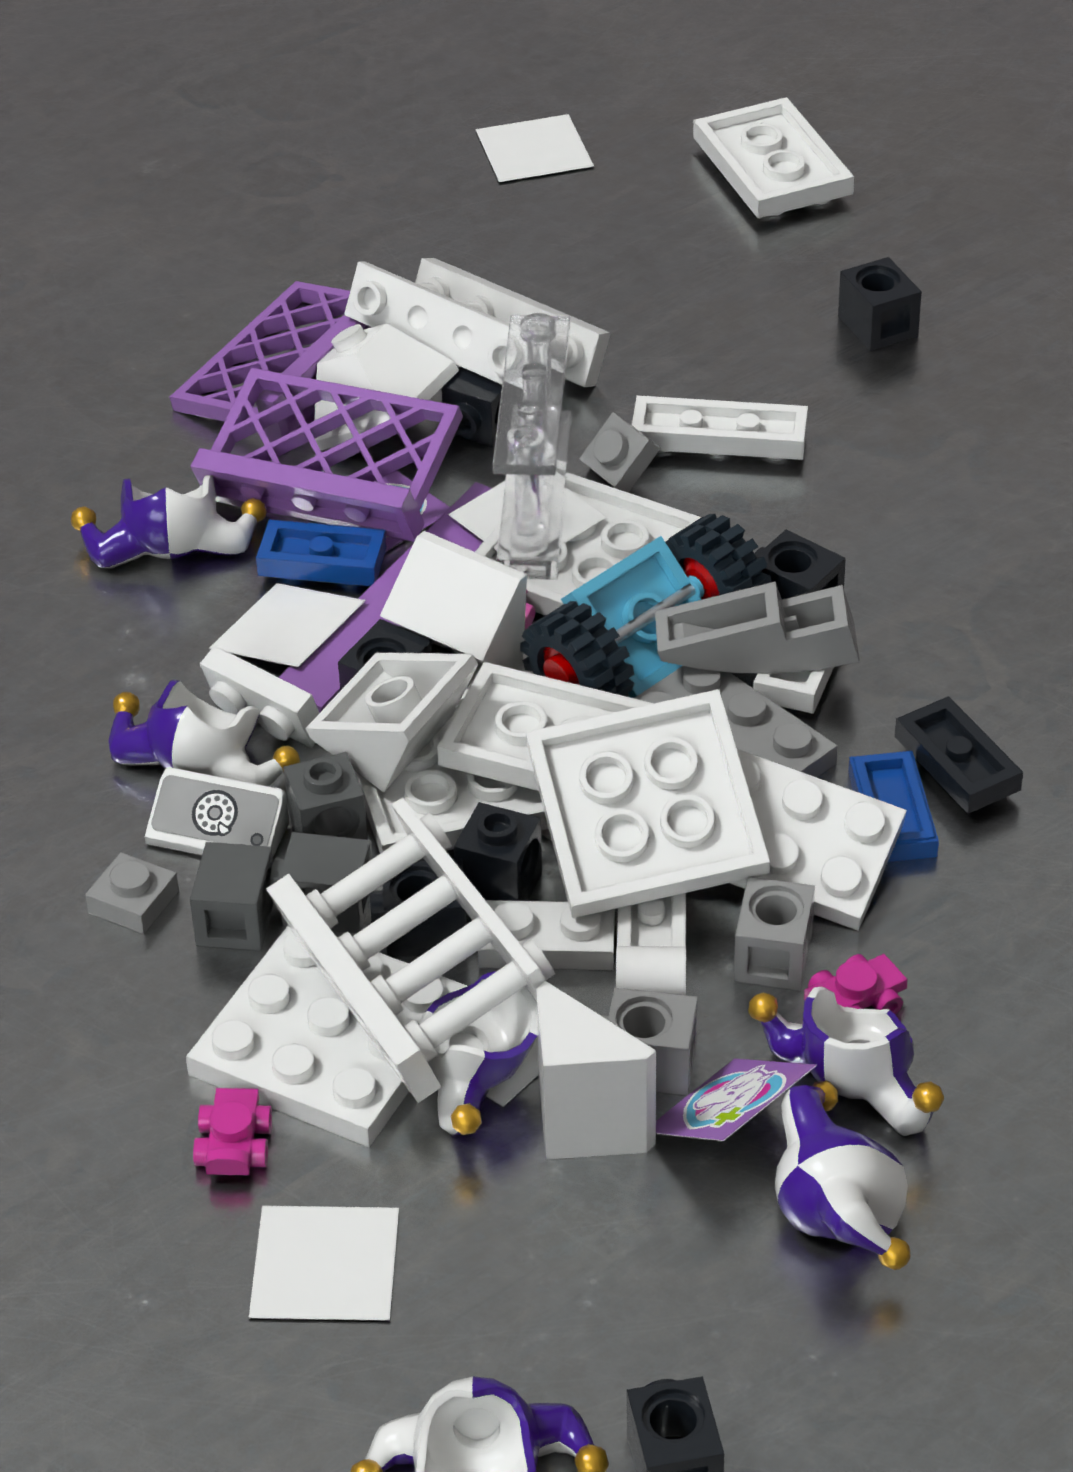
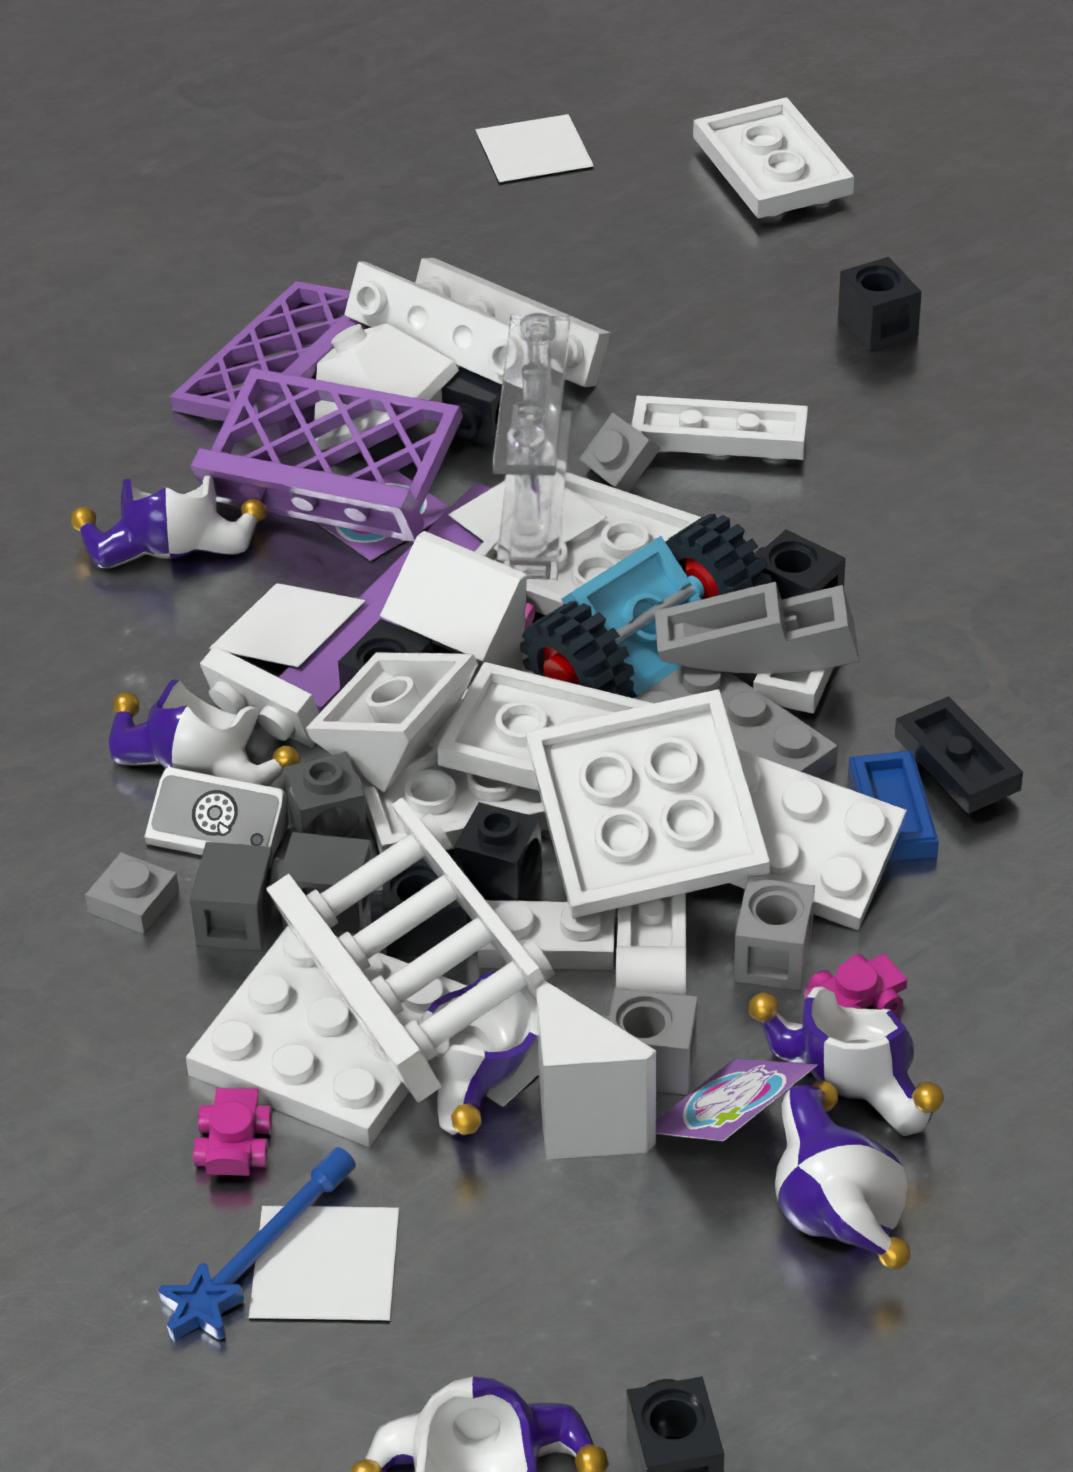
(207, 1298): none -> blue piece
(321, 552): blue plate -> none

